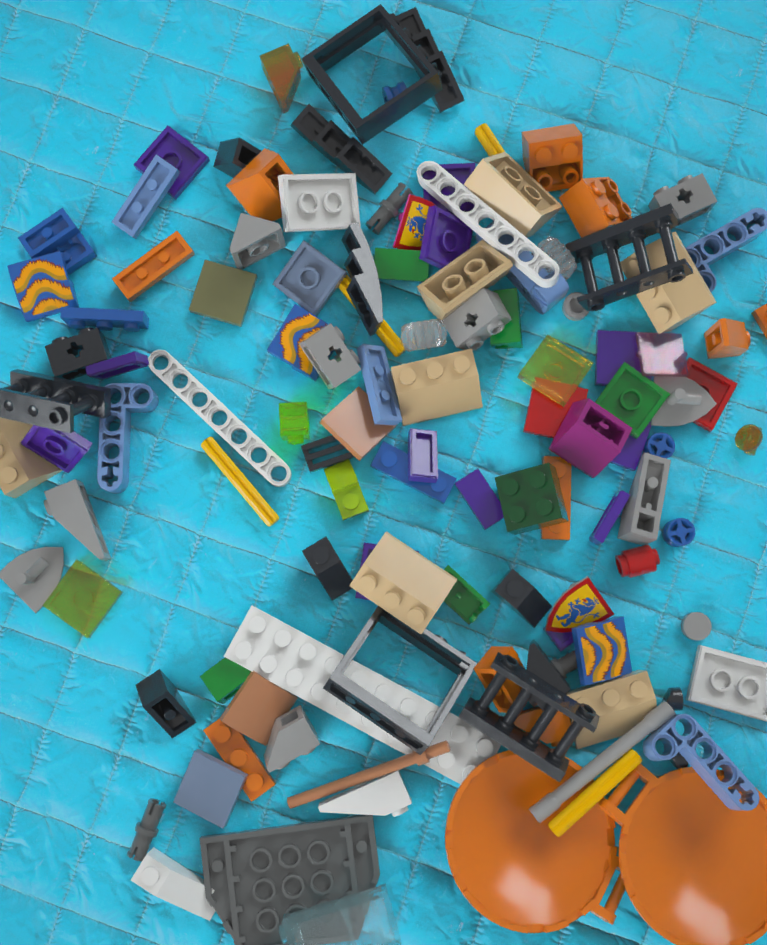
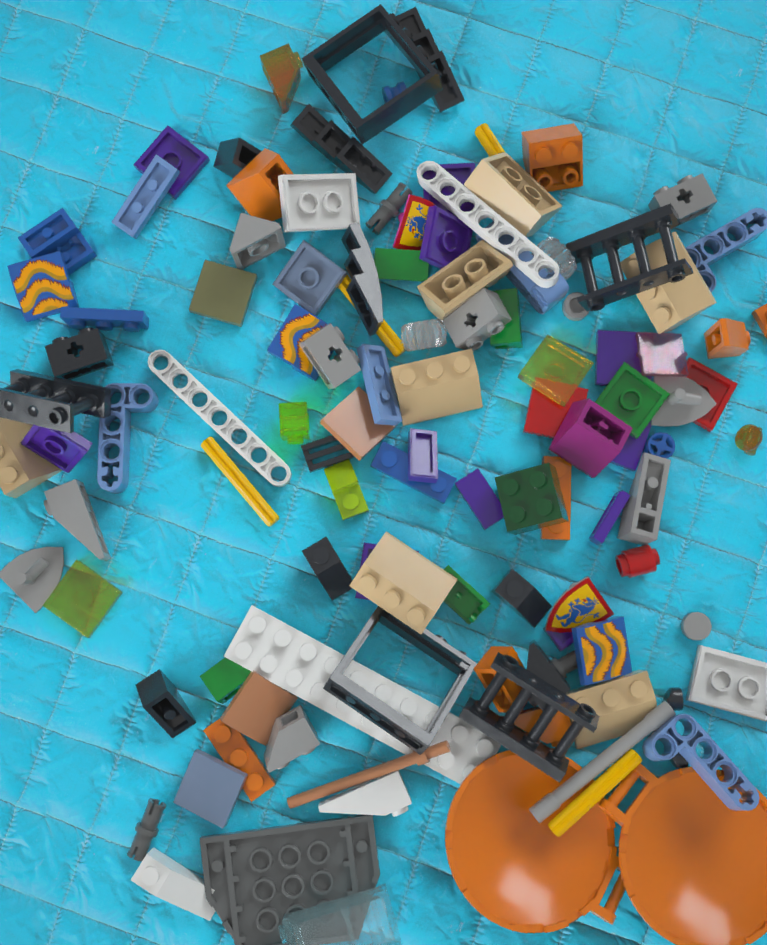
(117, 365): dark purple tile -> none
(153, 266): orange plate -> none
(595, 205): orange slope -> none
(684, 530): blue wheel -> none

